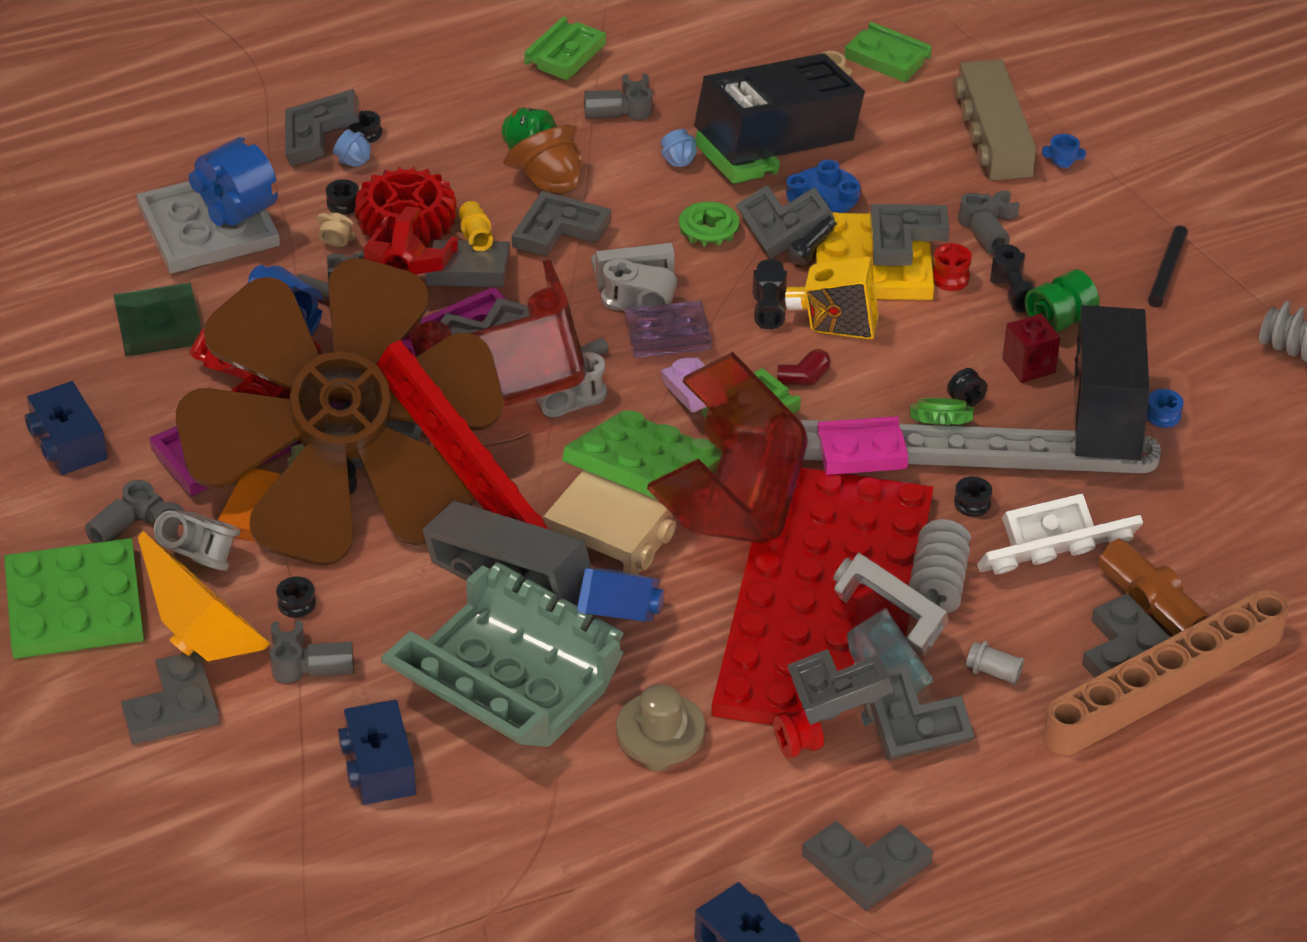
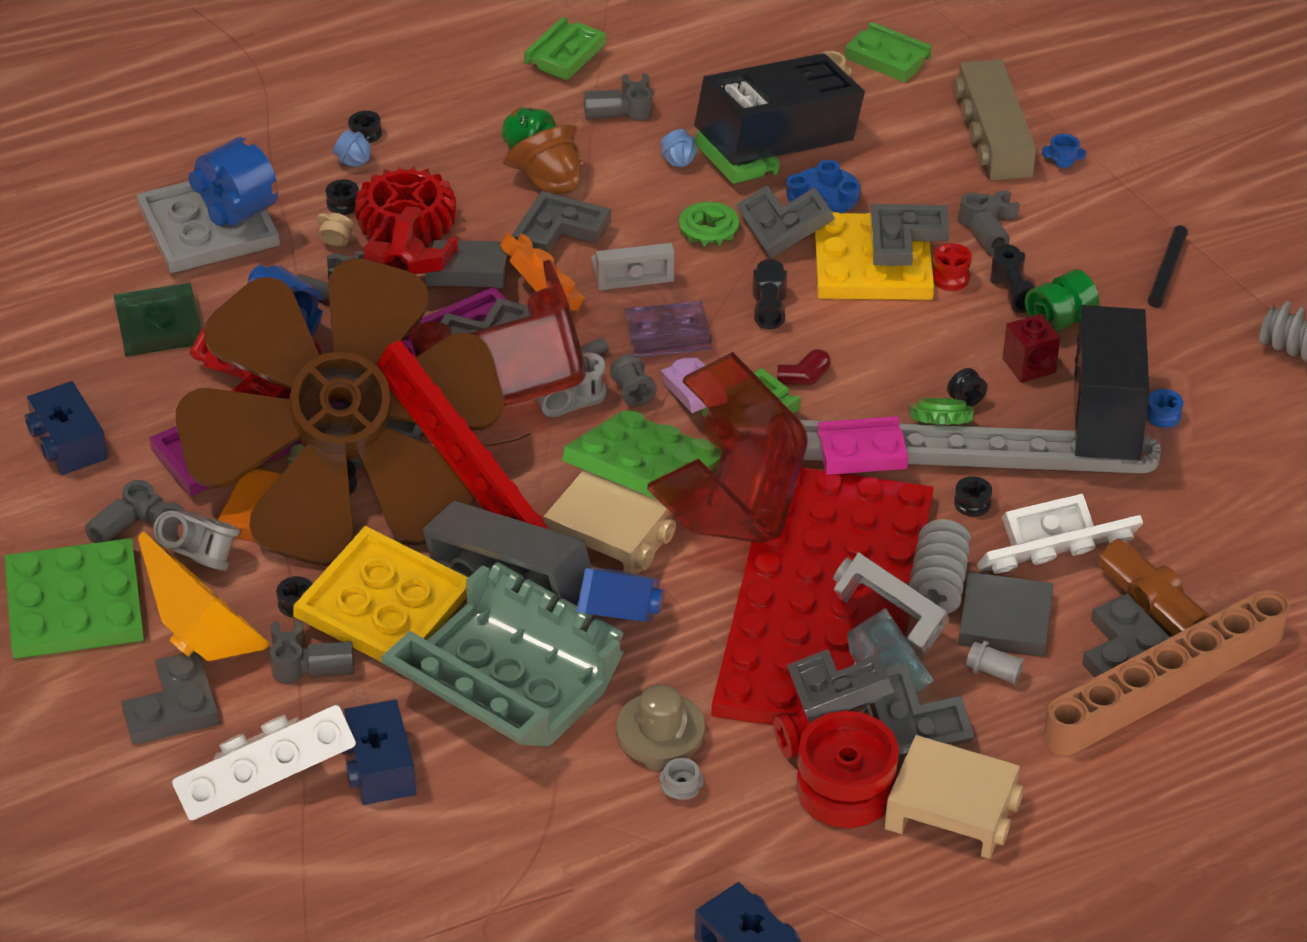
(263, 759): none -> white bracket
(308, 123): dark grey plate -> none
(380, 594): none -> yellow plate
(475, 226): yellow pin -> none
(530, 265): none -> orange plate
(633, 380): none -> dark grey bush
(638, 286): light grey piece -> none
(681, 779): none -> light grey plate
(803, 250): black piece -> none
(839, 298): torso -> none
(846, 768): none -> red wheel
(864, 871): dark grey plate -> none
(955, 792): none -> tan panel
(1006, 613): none -> dark grey tile

